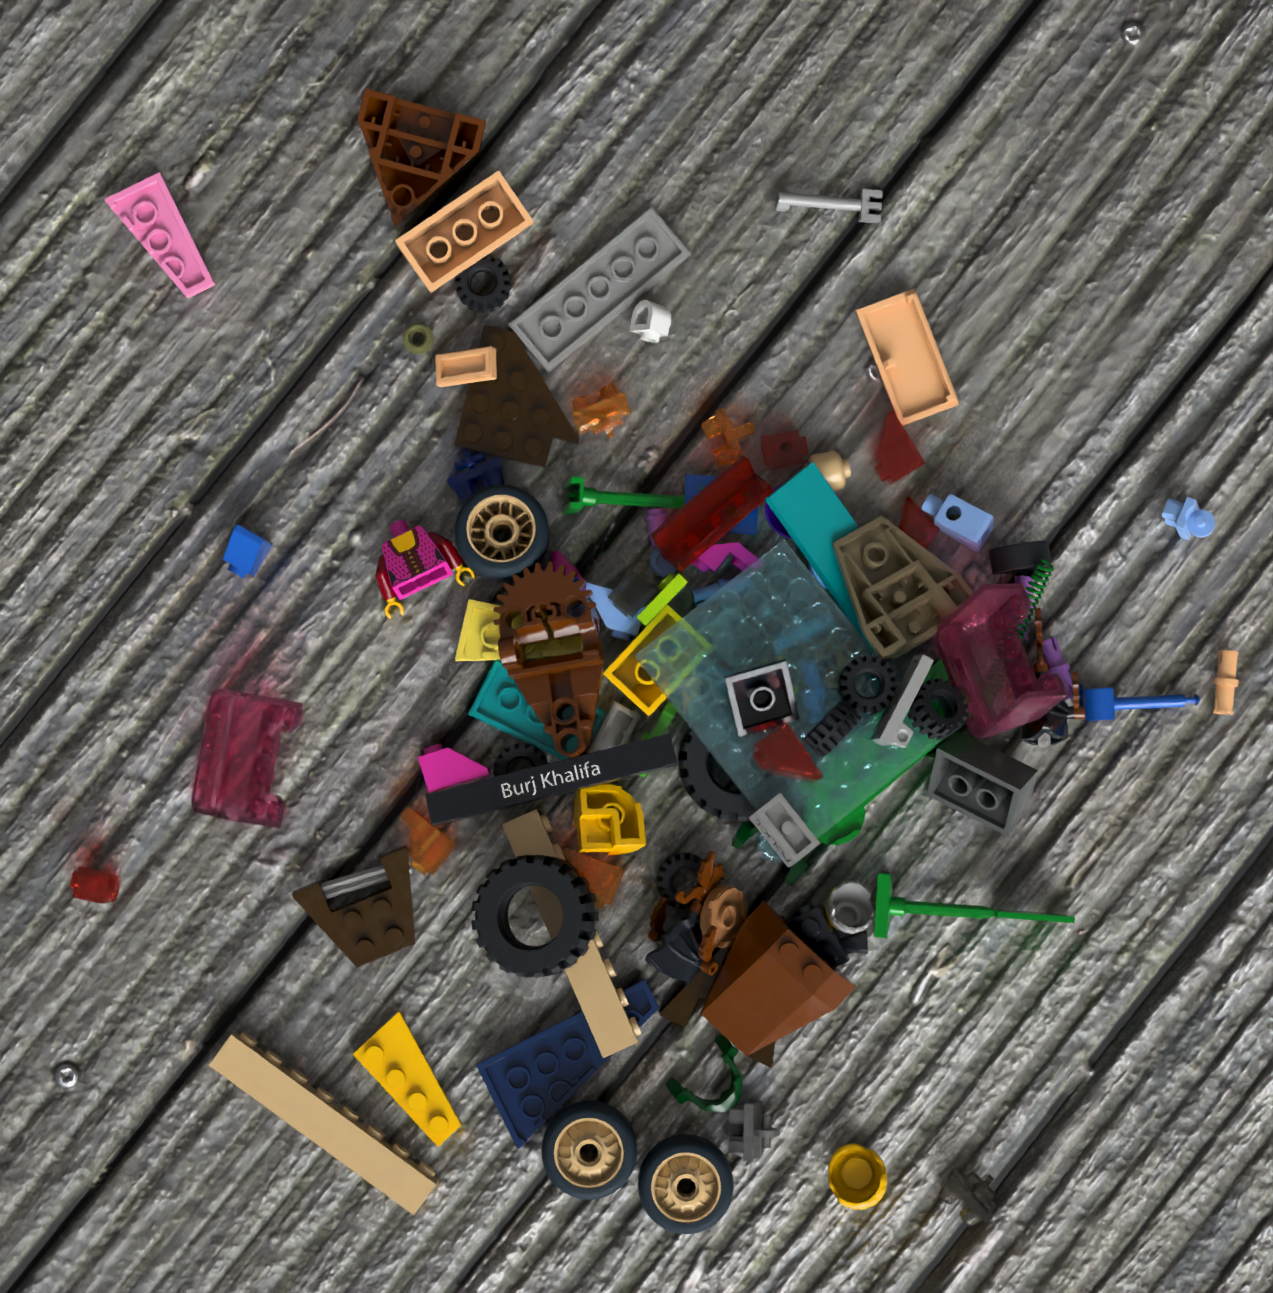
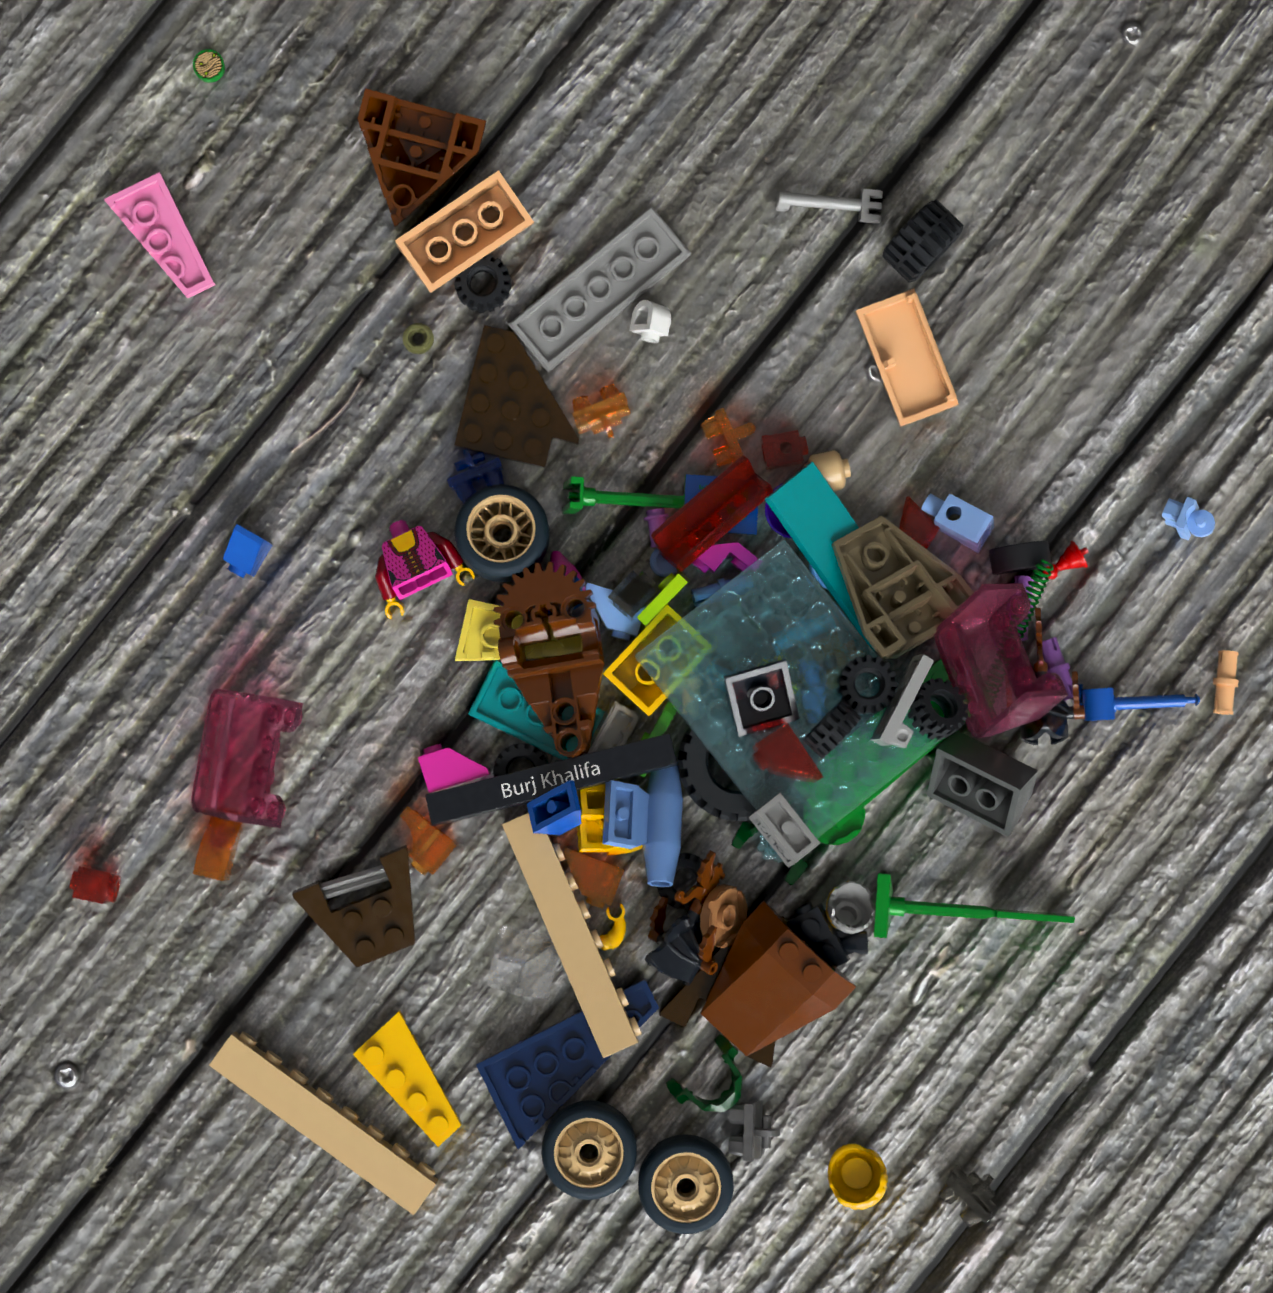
(209, 66): none -> tile
(218, 849): none -> clear orange slope
(466, 366): light nougat tile -> none
(493, 923): black tyre -> none
(555, 810): none -> blue slope
(617, 933): none -> yellow arm
(647, 820): none -> medium blue plate
(895, 452): clear red slope -> none
(922, 240): none -> black tyre
(1070, 559): none -> red piece

